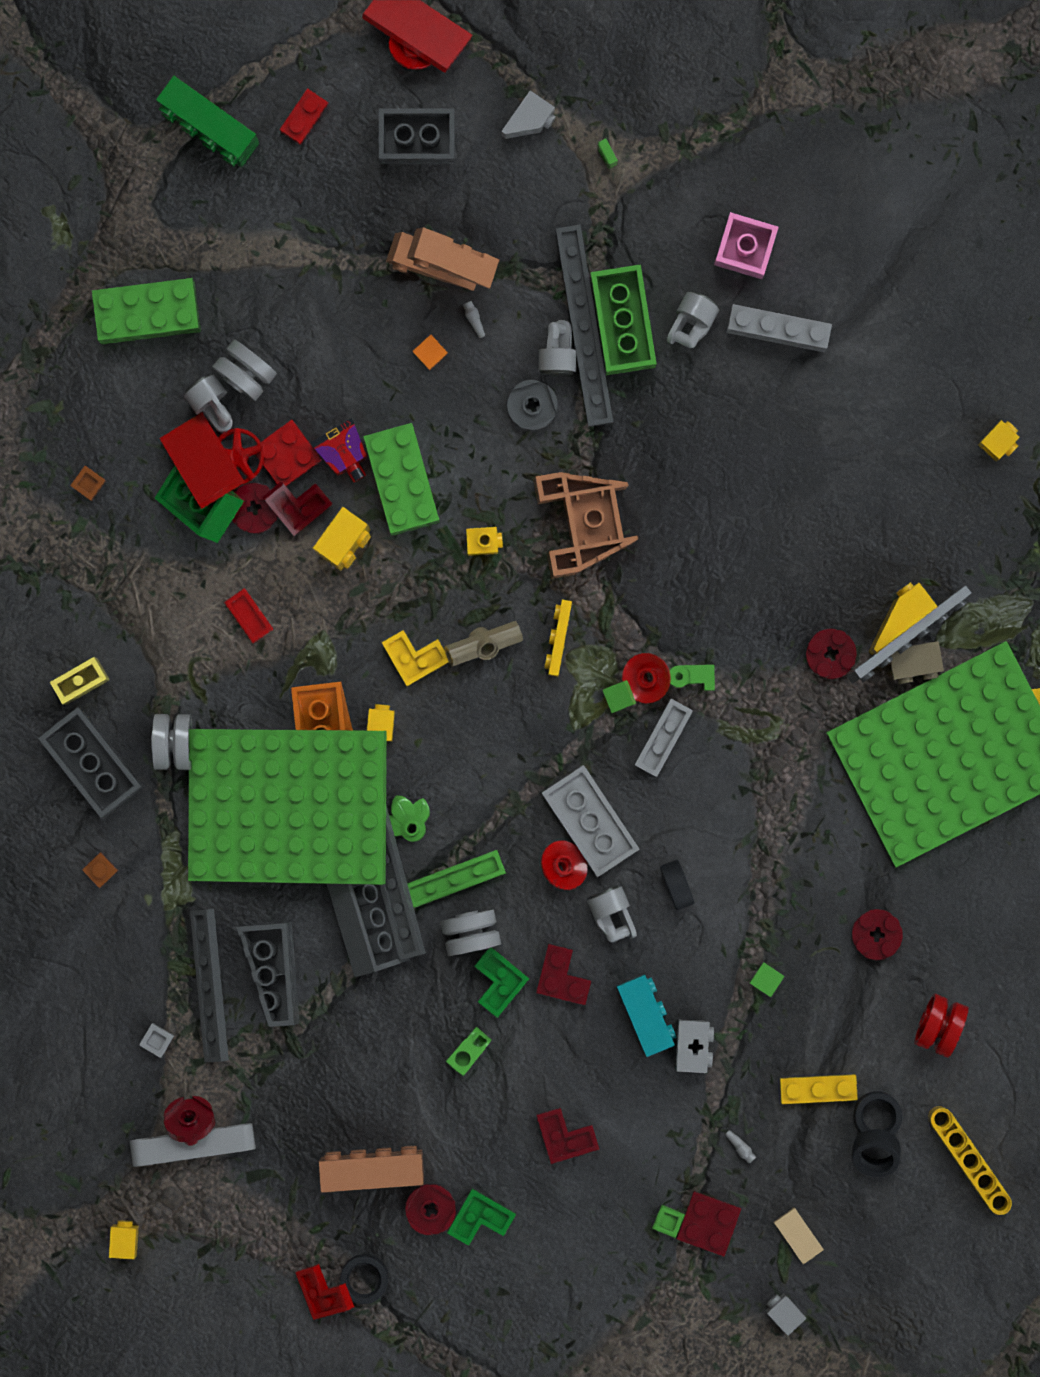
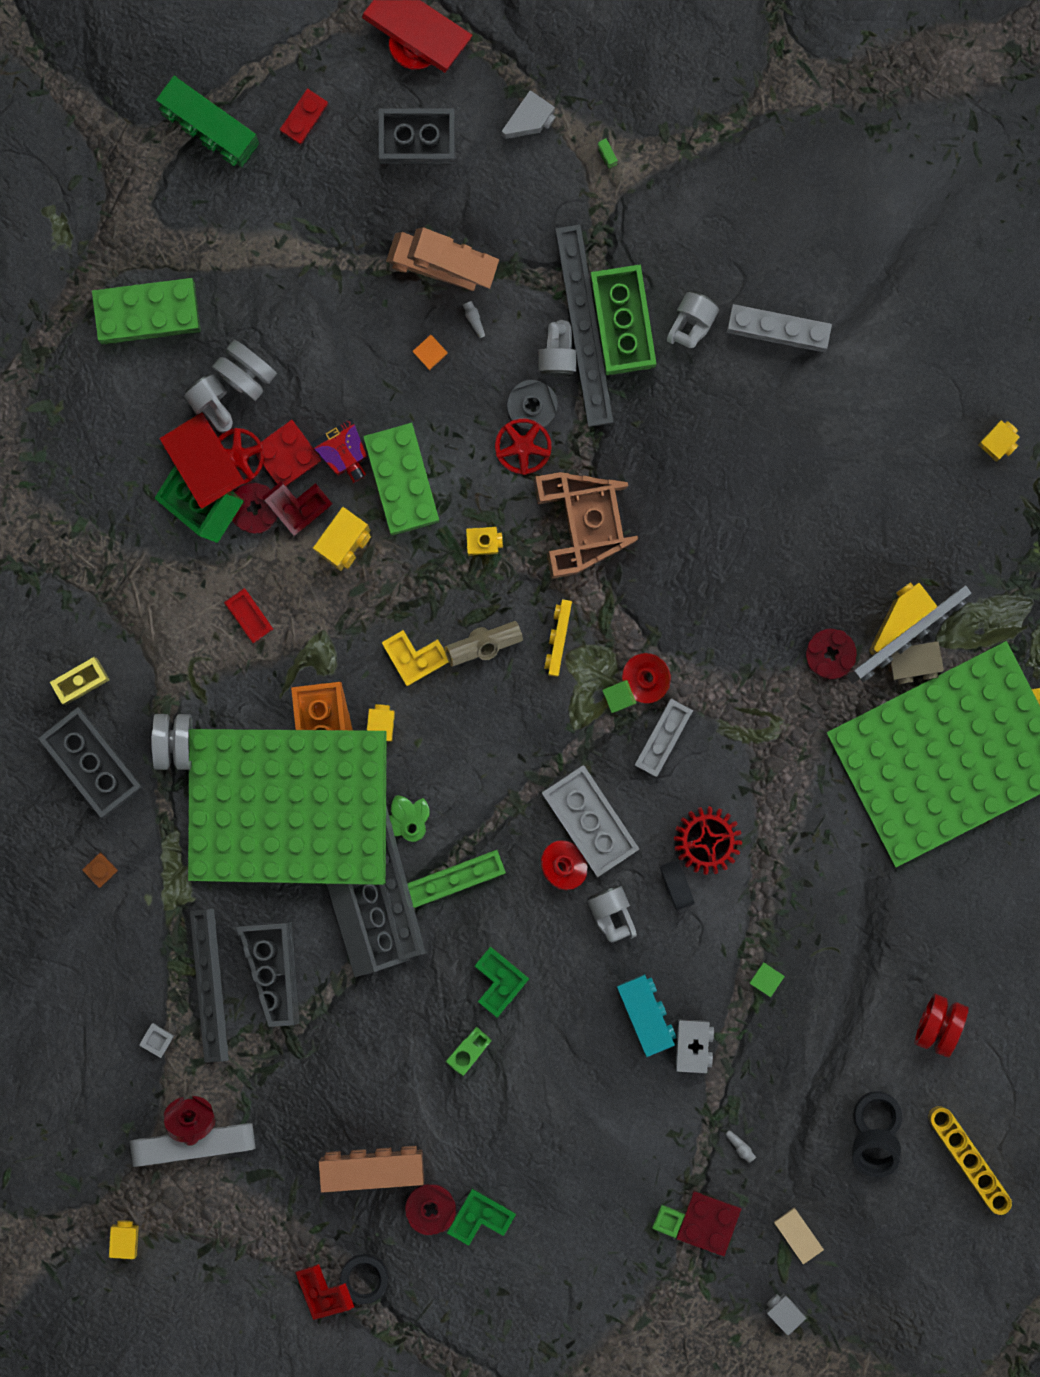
(88, 483): dark orange plate -> none
(471, 936): light grey wheel -> none
(523, 446): none -> red wheel
(555, 980): dark red plate -> none
(563, 1143): dark red plate -> none
(693, 674): bright green leg -> none
(728, 835): none -> red gear
(746, 245): bright pink brick -> none
(818, 1089): yellow plate -> none
(888, 925): dark red plate -> none

